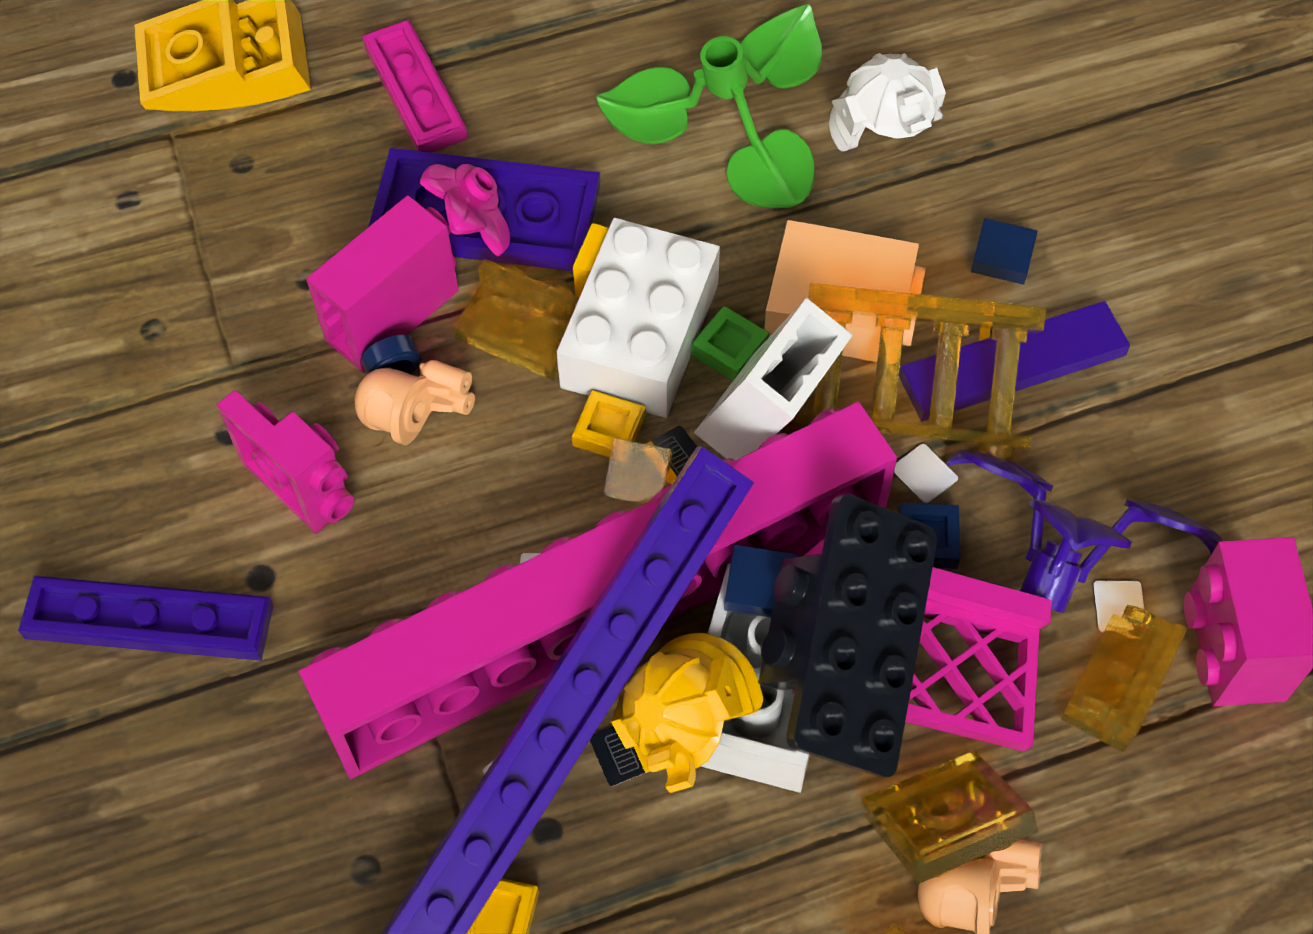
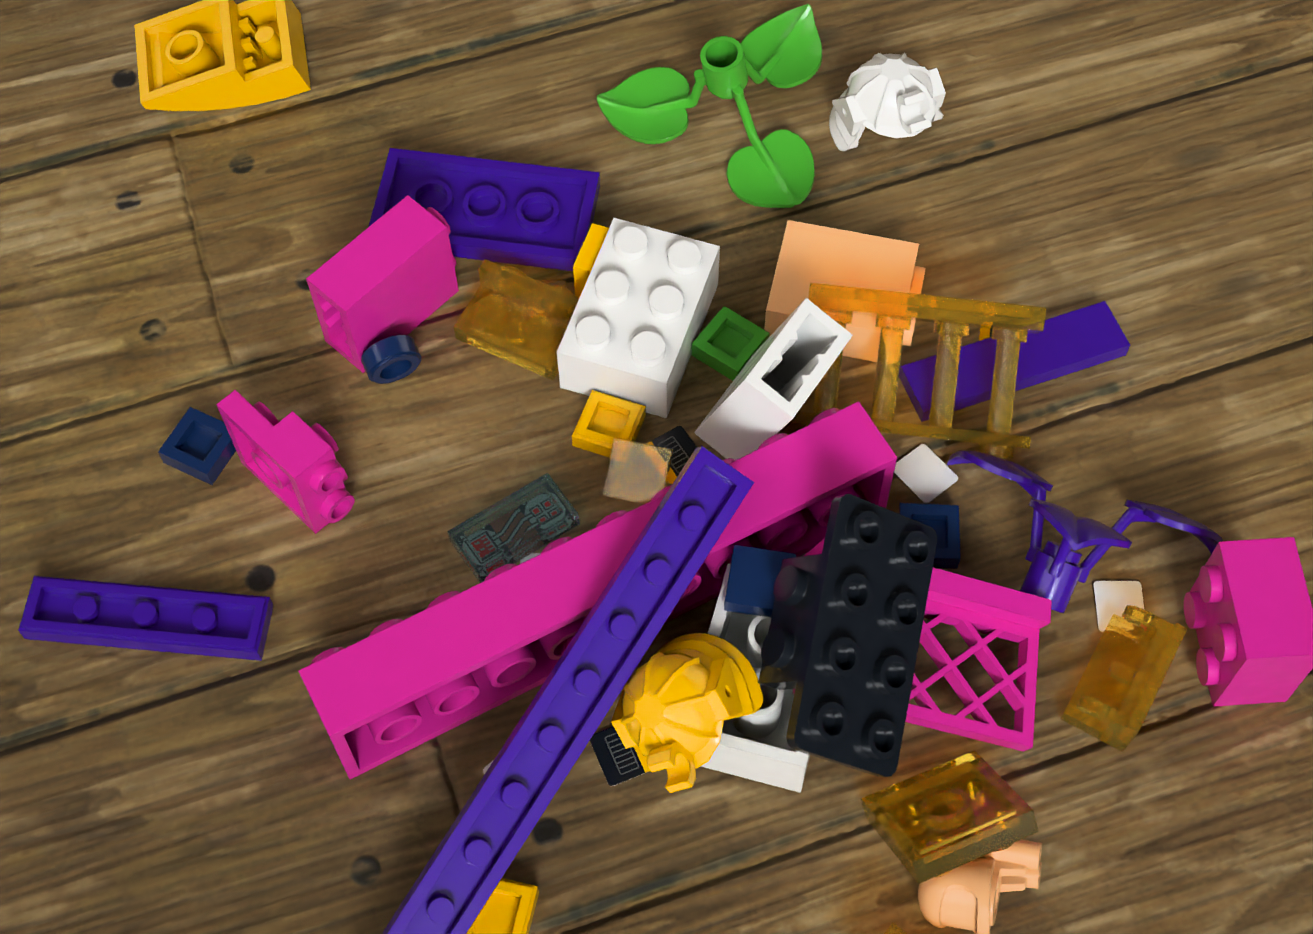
(198, 446): none -> dark blue plate
(403, 402): light nougat piece -> none
(414, 87): dark pink tile -> none
(469, 202): dark pink plate -> none
(514, 527): none -> clear light blue tile
(1004, 251): dark blue tile -> none

